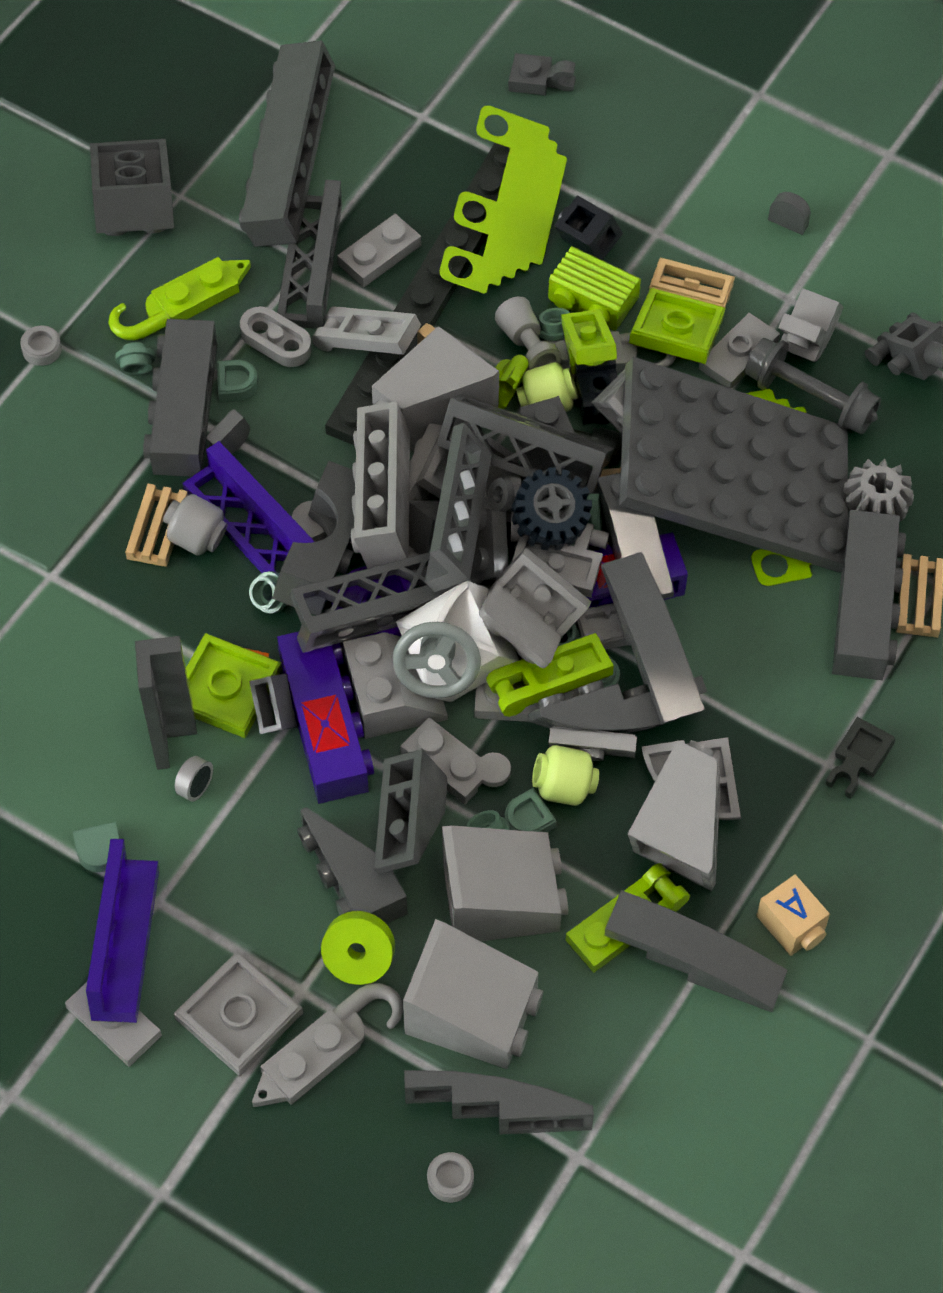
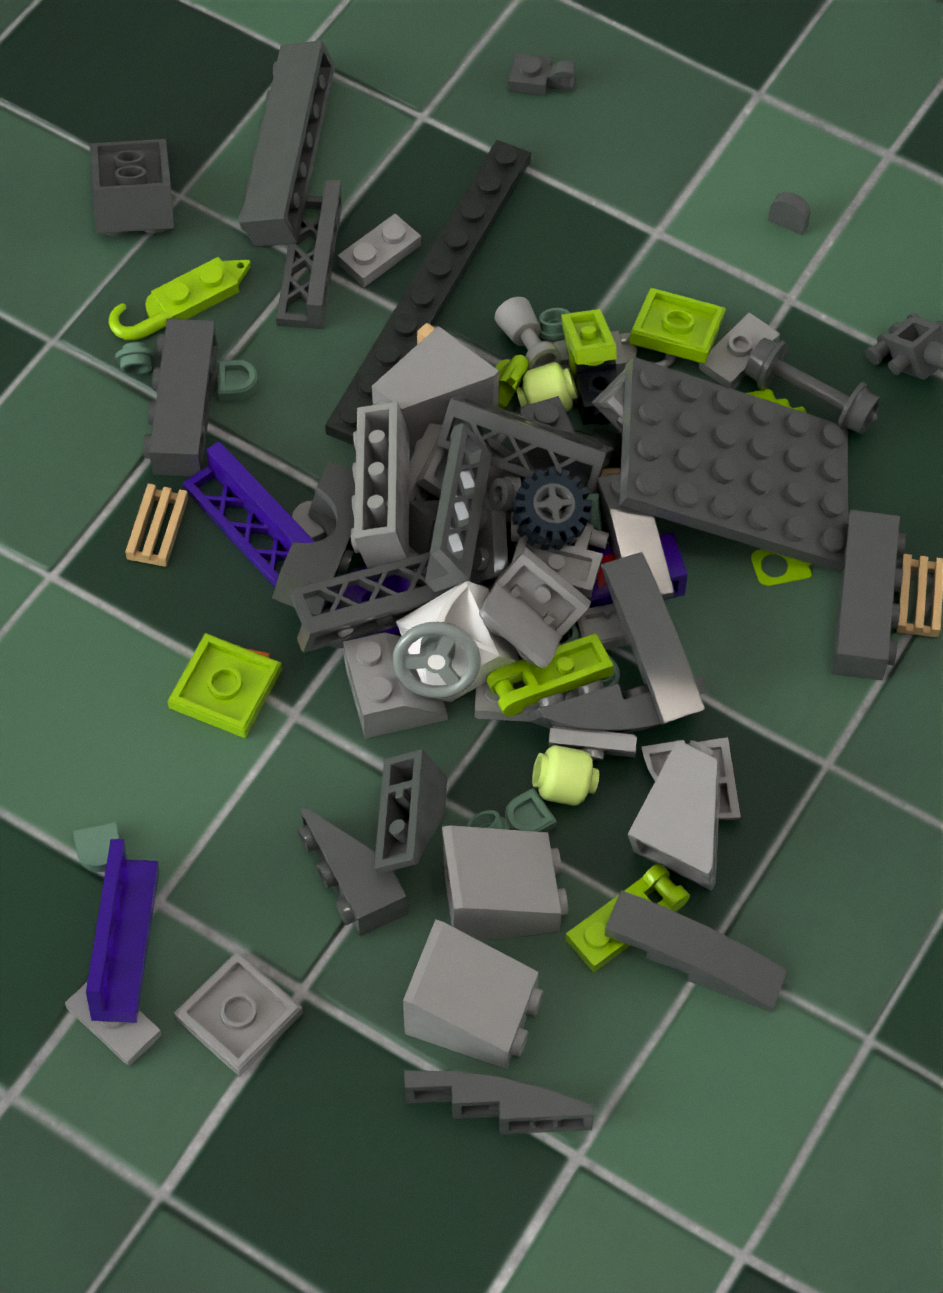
(41, 345): light grey tile -> none
(164, 693): dark grey fence -> none
(193, 778): light grey tile -> none
(195, 524): light grey head -> none
(231, 431): dark grey tile -> none
(261, 594): sand green plate -> none
(279, 336): light grey plate -> none
(280, 700): dark grey piece -> none
(321, 1047): light grey plate -> none
(325, 720): dark purple brick -> none
(354, 966): lime piece -> none
(366, 330): light grey plate -> none
(450, 1177): light grey tile -> none
(460, 764): light grey hinge -> none
(524, 208): lime piece -> none
(588, 228): black brick -> none
(592, 284): lime brick -> none
(691, 285): tan tile -> none
(793, 916): tan brick -> none
(810, 324): light grey brick -> none
(861, 751): pearl dark grey plate -> none
(879, 489): light grey gear -> none

